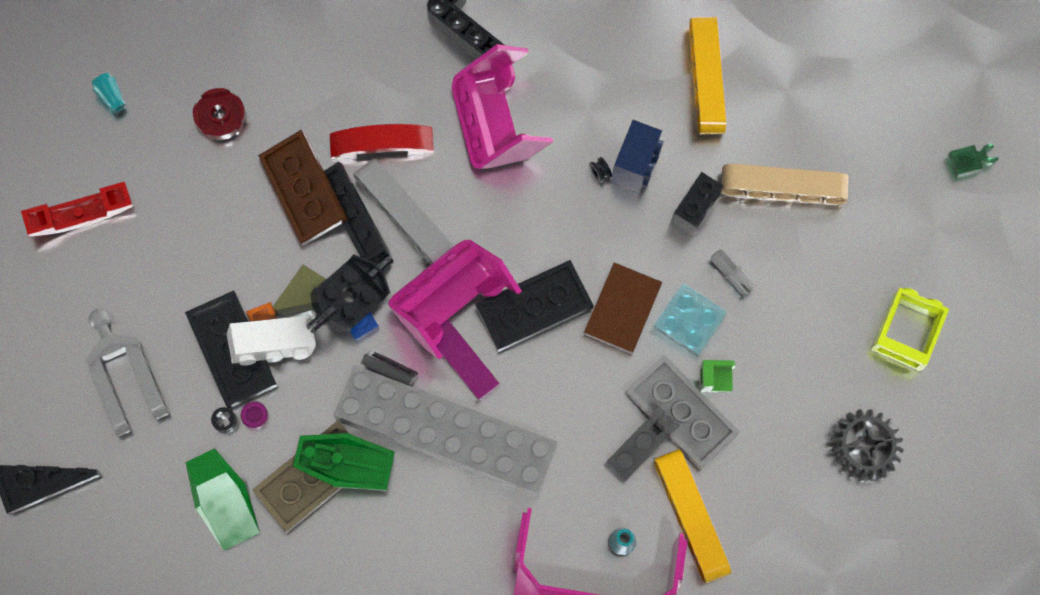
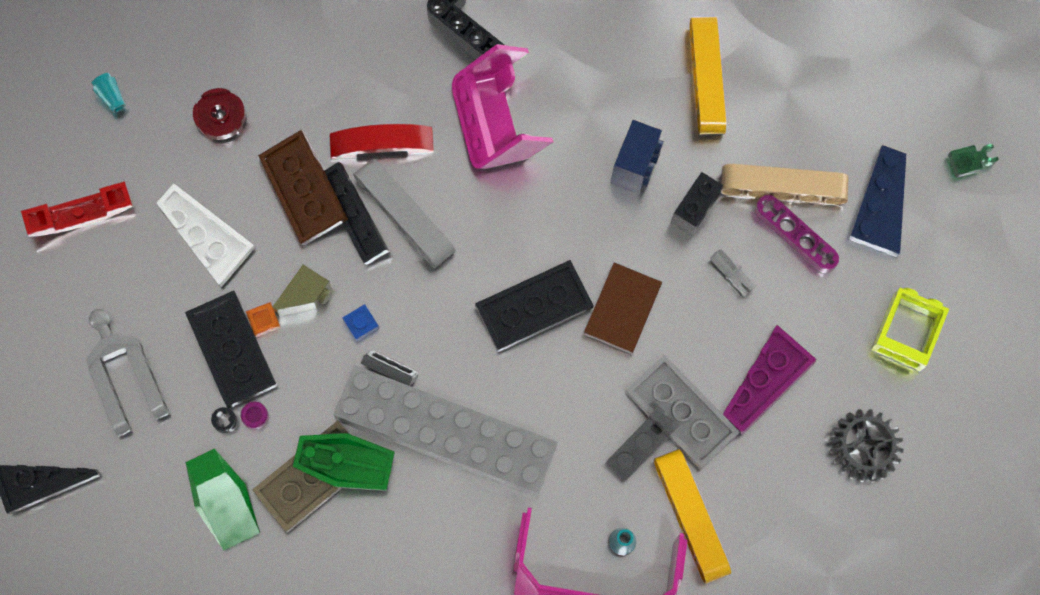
(208, 236): none -> white wing
(270, 340): white brick -> none
(359, 277): black plate -> none
(447, 288): dark pink windscreen -> none
(466, 362): magenta tile -> none
(600, 169): black bush -> none
(690, 320): clear light blue plate -> none
(716, 375): bright green panel -> none
(769, 378): none -> magenta wing
(793, 237): none -> magenta beam
(881, 208): none -> dark blue wing

